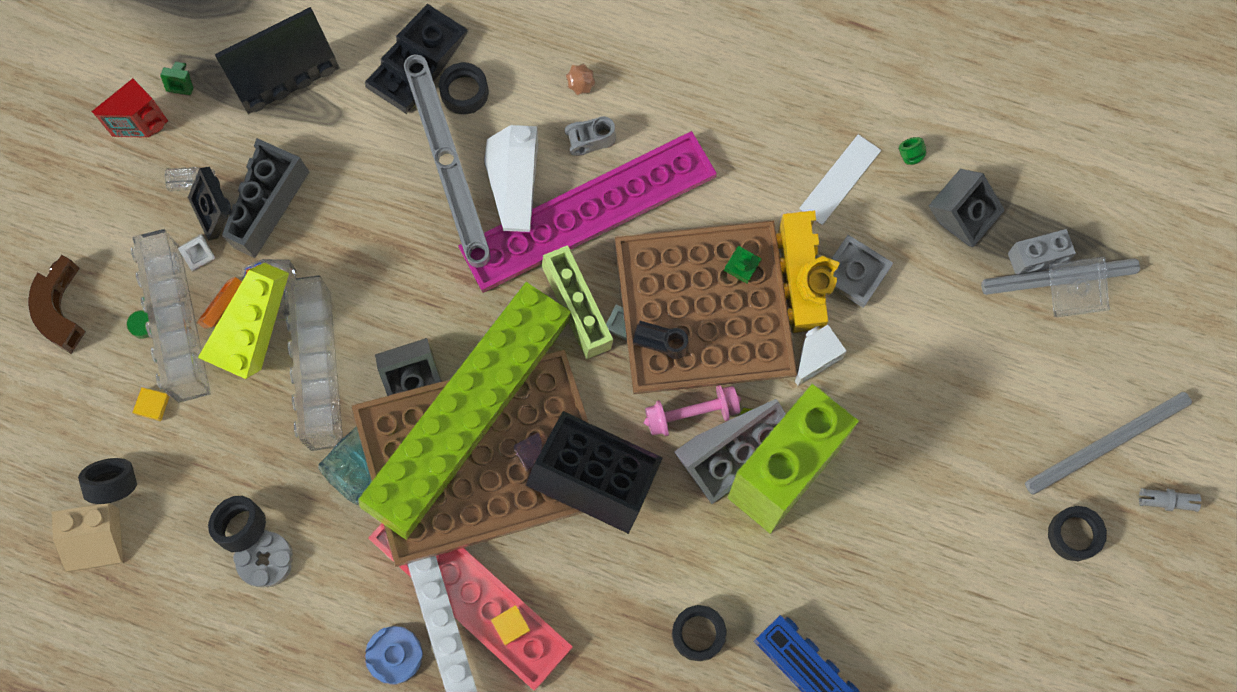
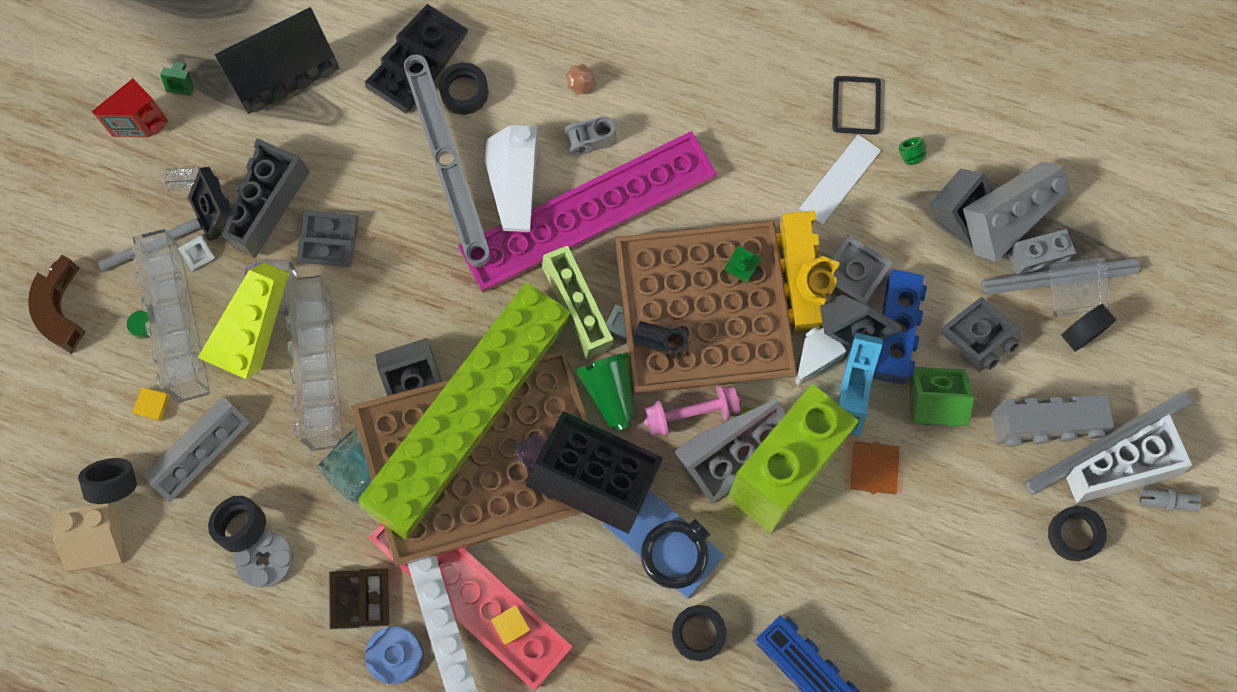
(126, 254): none -> light grey bar
(196, 449): none -> light grey panel
(216, 308): orange plate -> none
(327, 238): none -> dark grey slope
(358, 599): none -> dark brown slope
(611, 389): none -> green cone
(673, 552): none -> medium blue tile
(695, 533): none -> black piece
(845, 317): none -> dark grey slope
(858, 377): none -> medium azure arch
(874, 467): none -> clear orange piece
(877, 105): none -> black piece
(911, 287): none -> blue brick
(940, 396): none -> bright green slope
(982, 335): none -> dark grey plate
(1014, 208): none -> light grey wedge
(1051, 419): none -> light grey wedge
(1088, 327): none -> black tyre
(1134, 462): none -> white wedge

